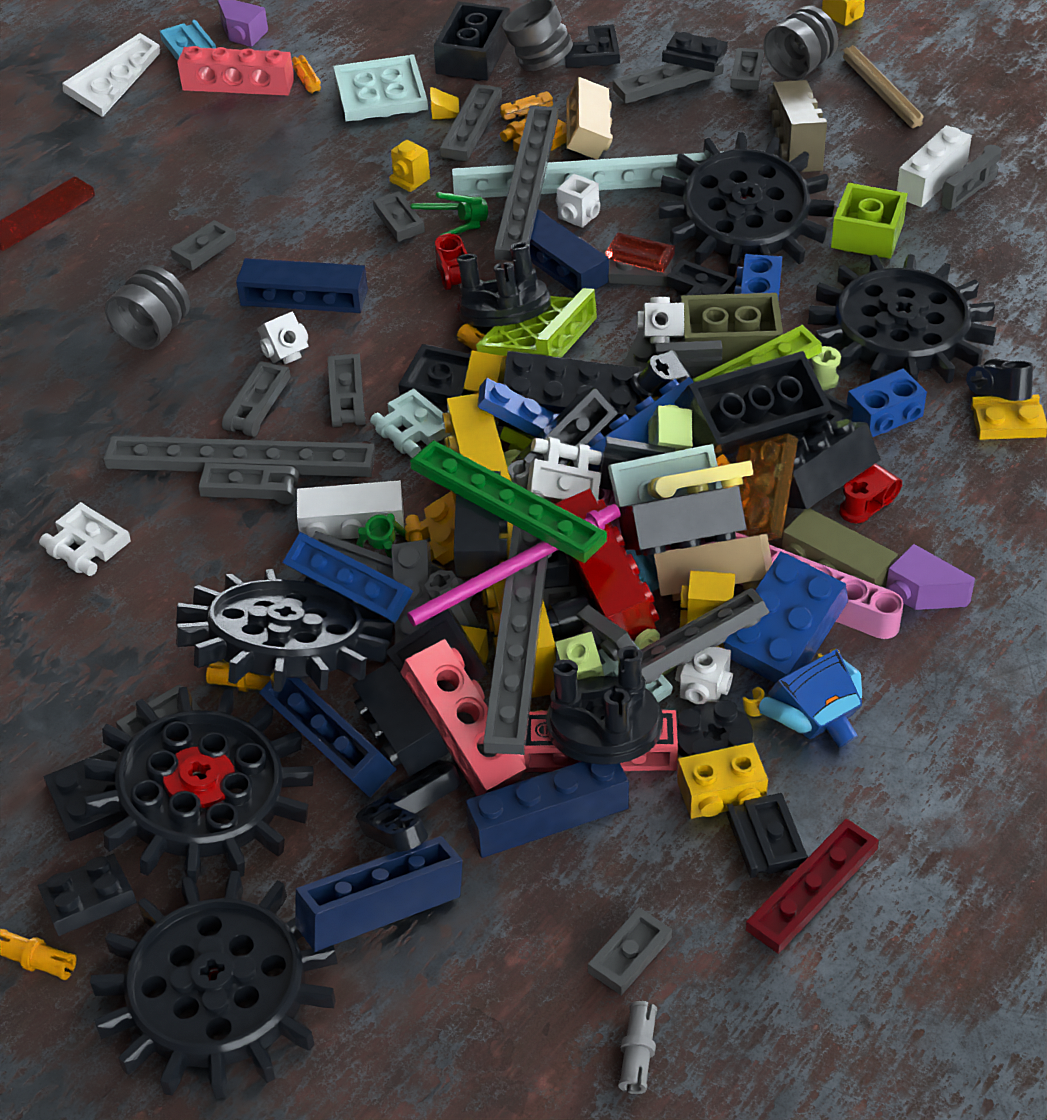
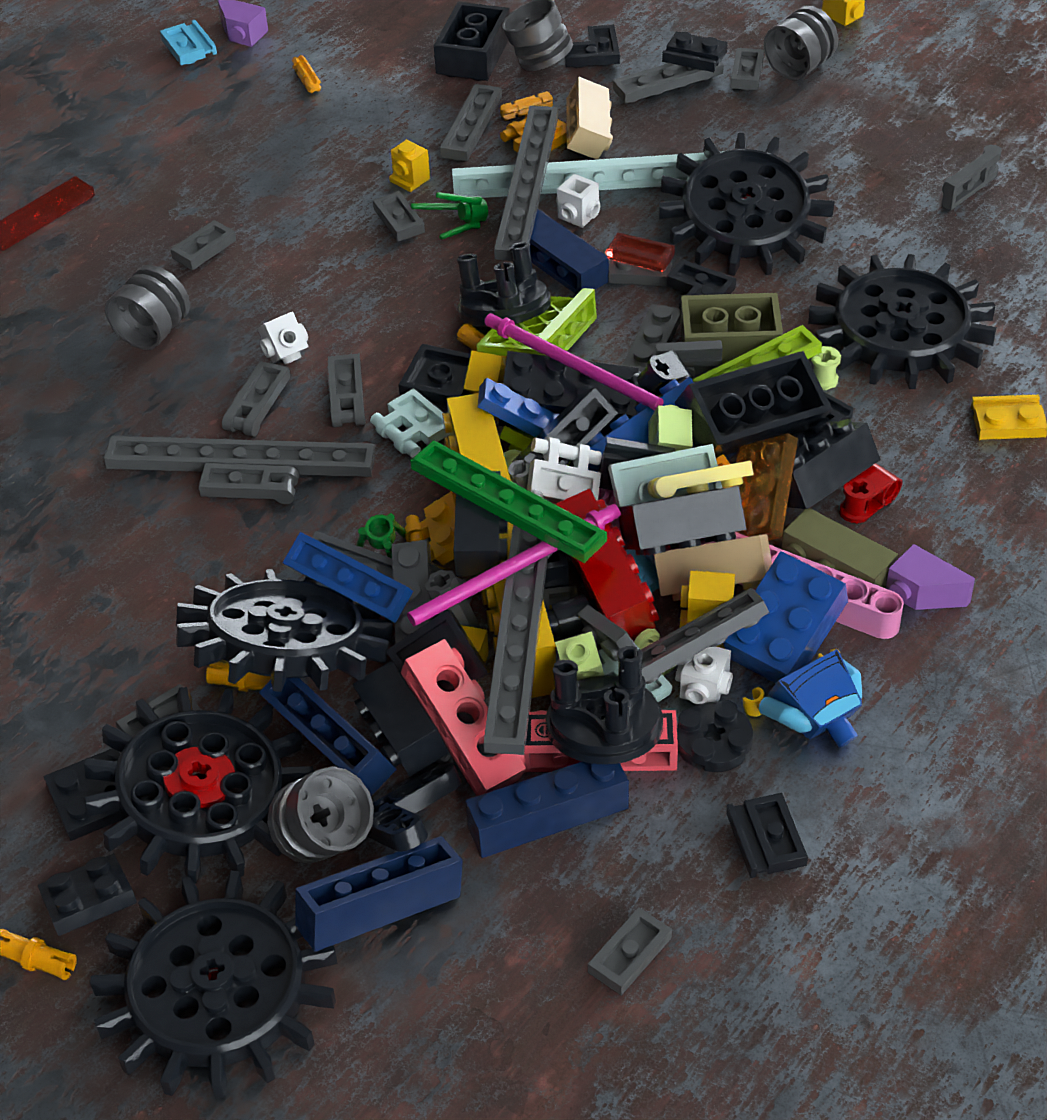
(89, 530): white plate -> none
(111, 76): white wing -> none
(236, 70): coral brick -> none
(302, 285): dark blue brick -> none
(339, 811): none -> flat silver wheel
(346, 508): white brick -> none
(380, 88): light aqua plate -> none
(443, 104): yellow slope -> none
(448, 249): red piece -> none
(507, 328): none -> dark pink bar
(638, 1047): light grey pin -> none
(671, 312): white brick -> none
(721, 778): yellow brick -> none
(759, 275): blue brick -> none
(798, 122): dark tan wedge -> none
(811, 885): dark red plate -> none
(869, 220): lime brick -> none
(883, 87): tan axle -> none
(887, 402): blue brick -> none
(932, 164): white brick -> none
(1002, 379): black piece -> none

